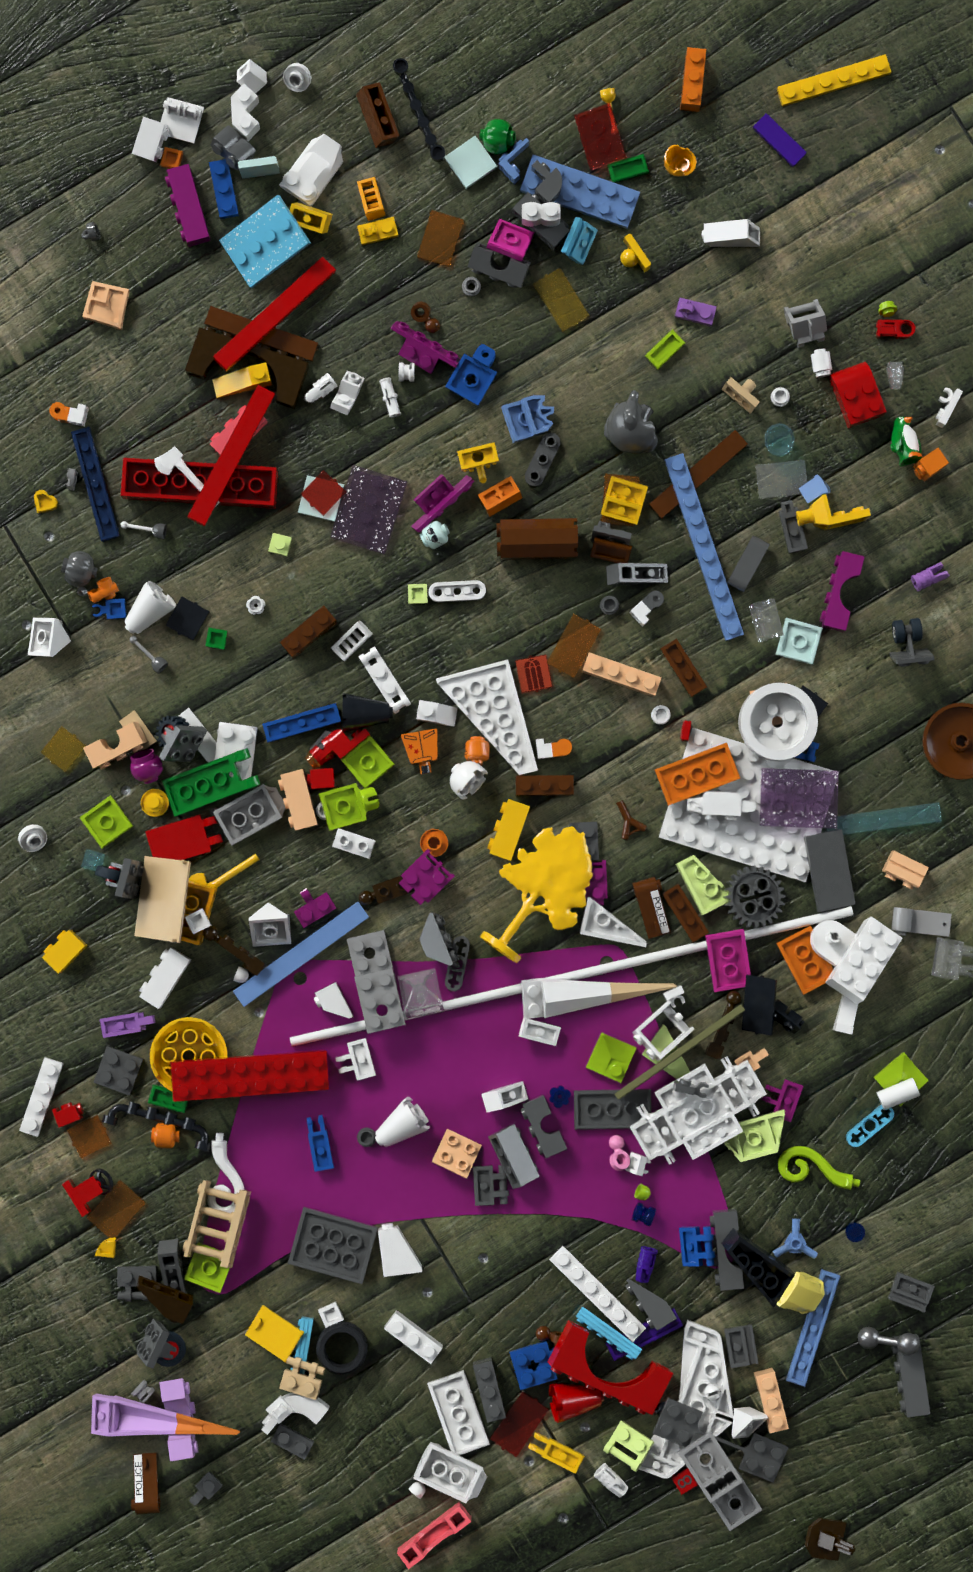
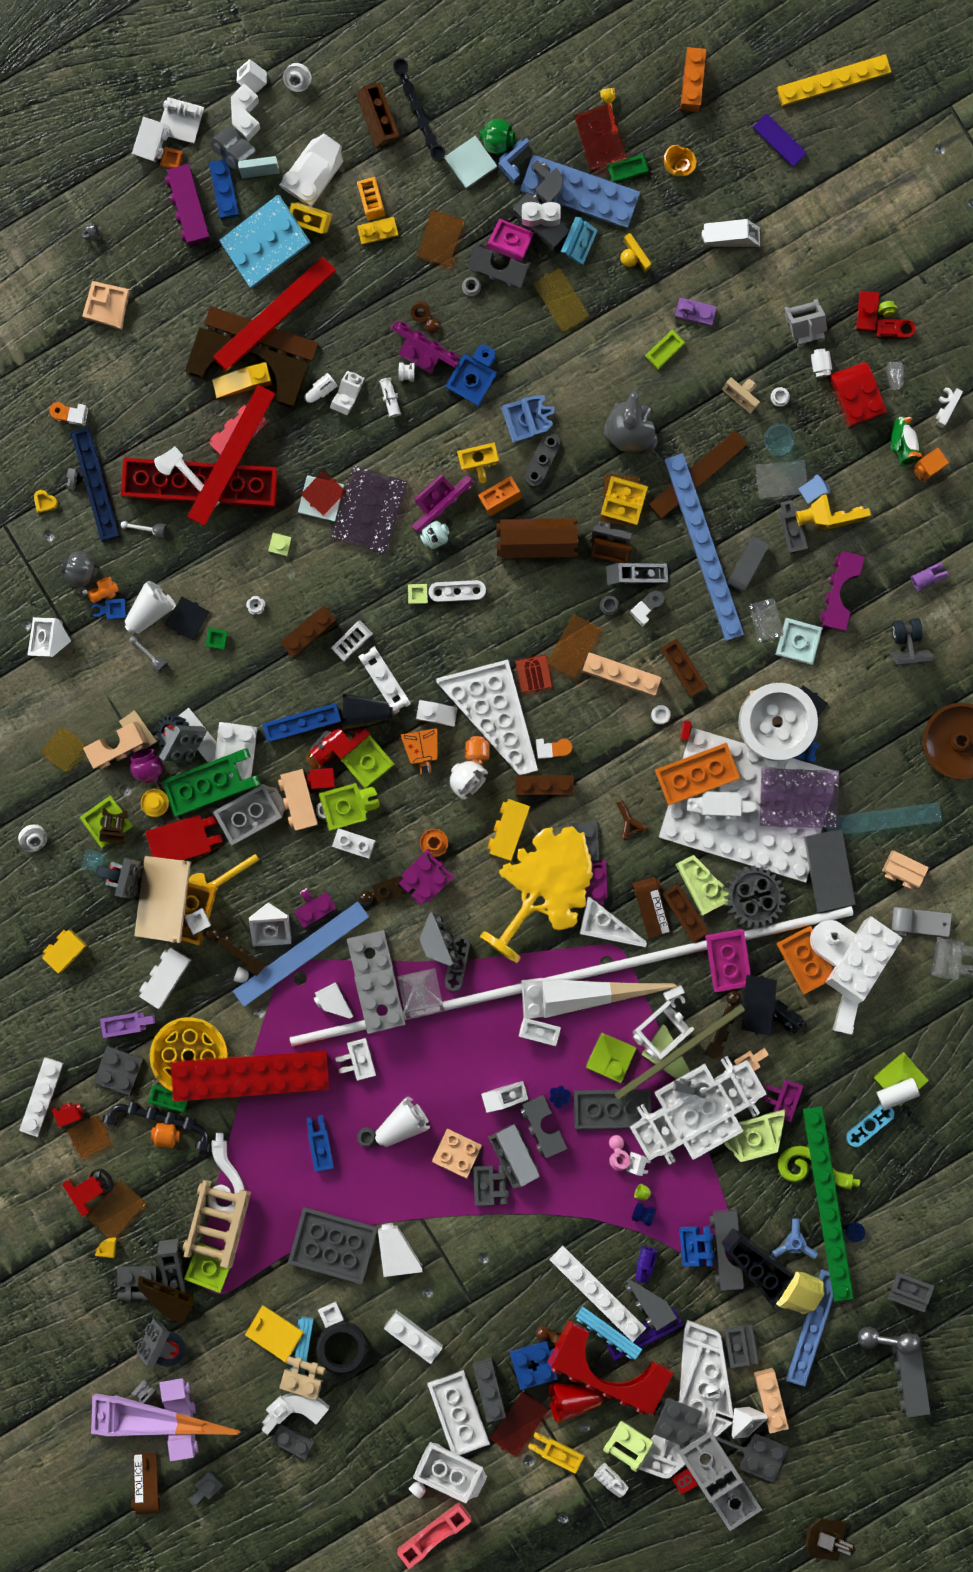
(110, 834): none -> dark brown piece
(828, 1203): none -> green plate
(867, 311): none -> red tile

